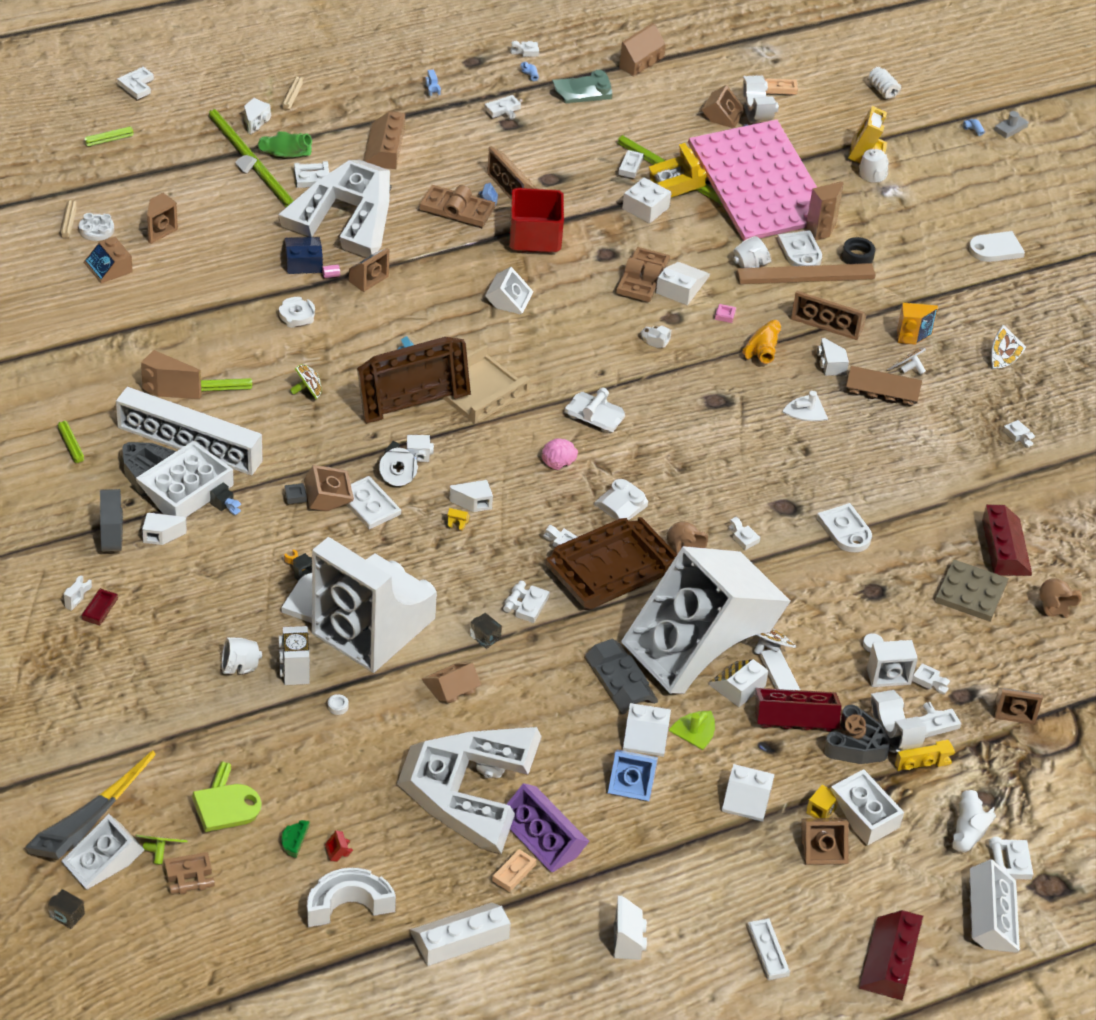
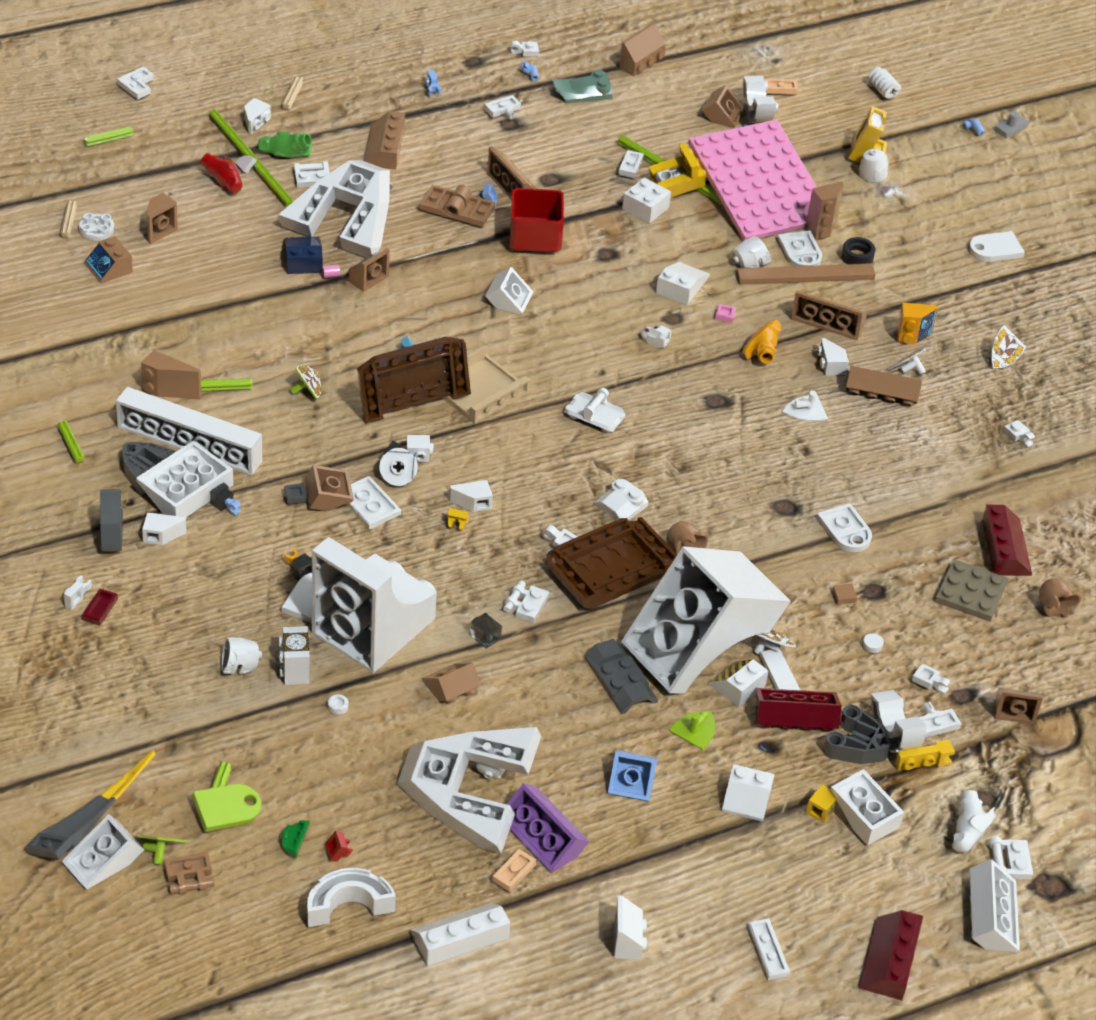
(66, 908): clear smoke brick -> none
(223, 171): none -> red animal
(305, 312): white plate -> none
(559, 453): bright pink hair -> none
(642, 274): medium nougat plate -> none
(646, 729): white slope -> none
(743, 535): white plate -> none
(825, 840): medium nougat slope -> none
(844, 593): none -> medium nougat tile
(854, 722): medium nougat wheel -> none
(892, 663): white brick -> none

